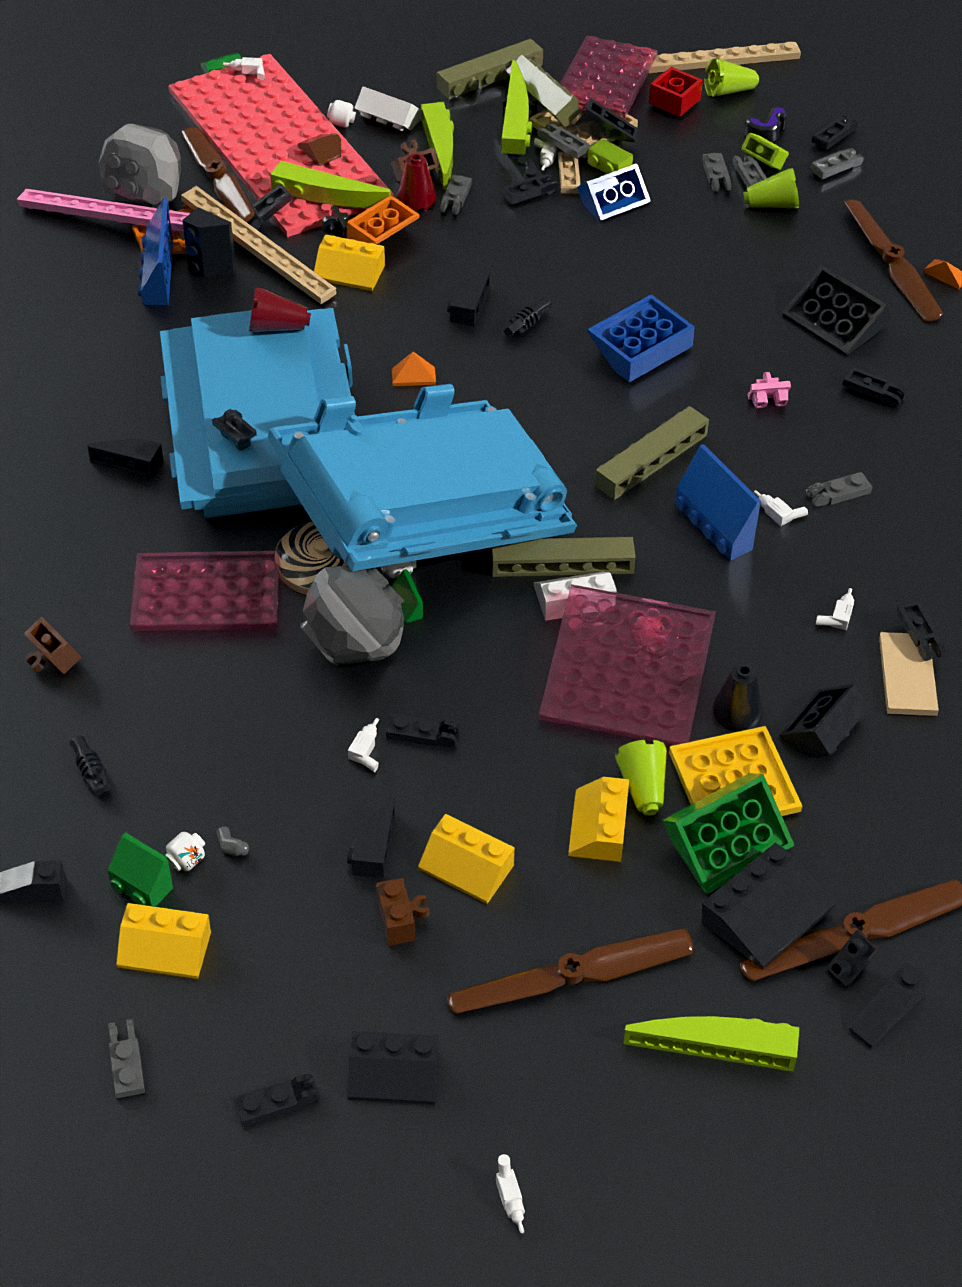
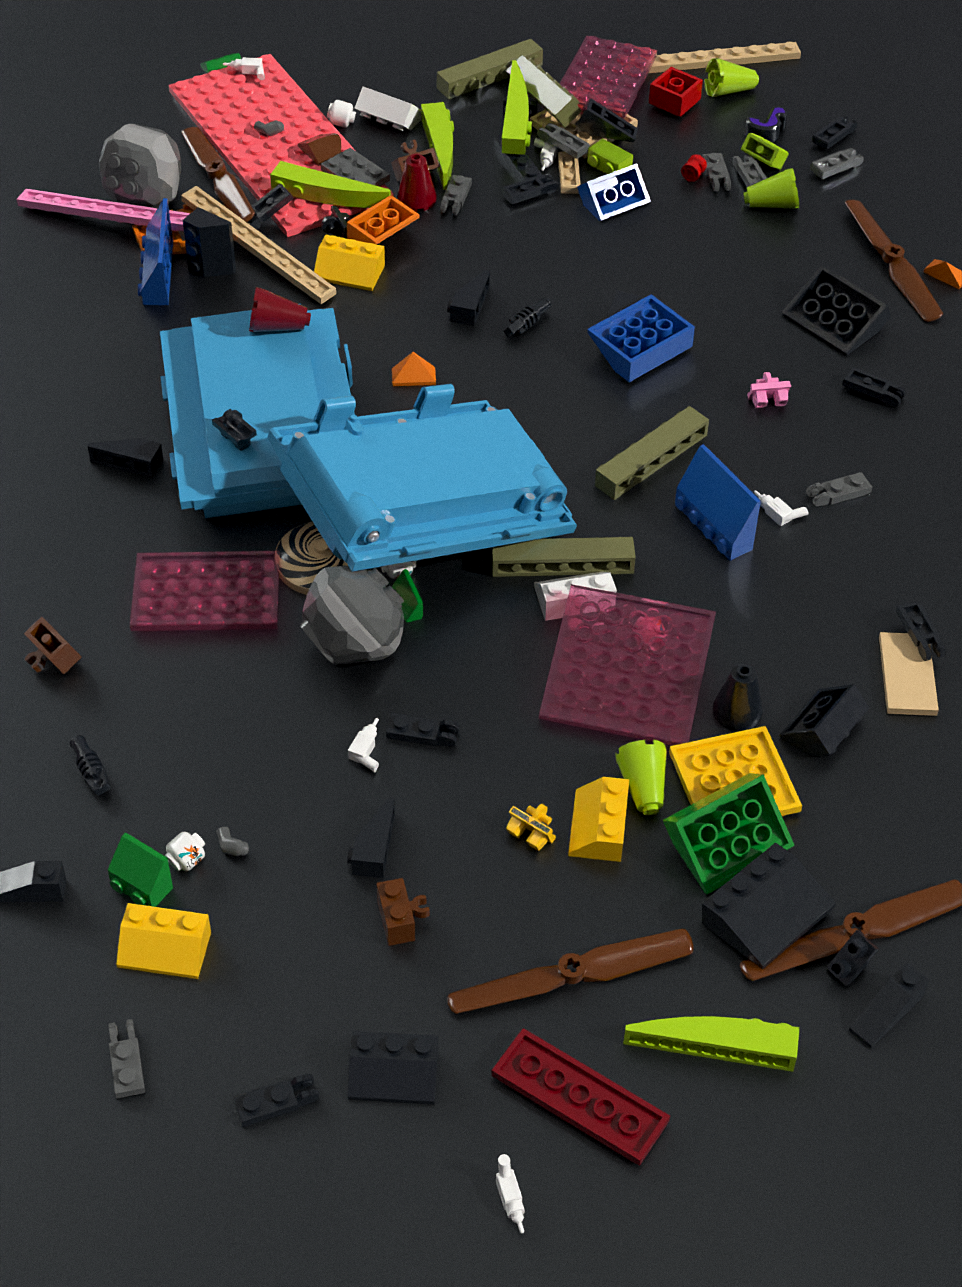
(270, 128): none -> dark grey arm
(355, 167): none -> dark grey plate
(467, 858): yellow slope -> none
(522, 821): none -> yellow hips
(581, 1096): none -> dark red plate
(693, 168): none -> red wheel
(841, 613): white piece -> none

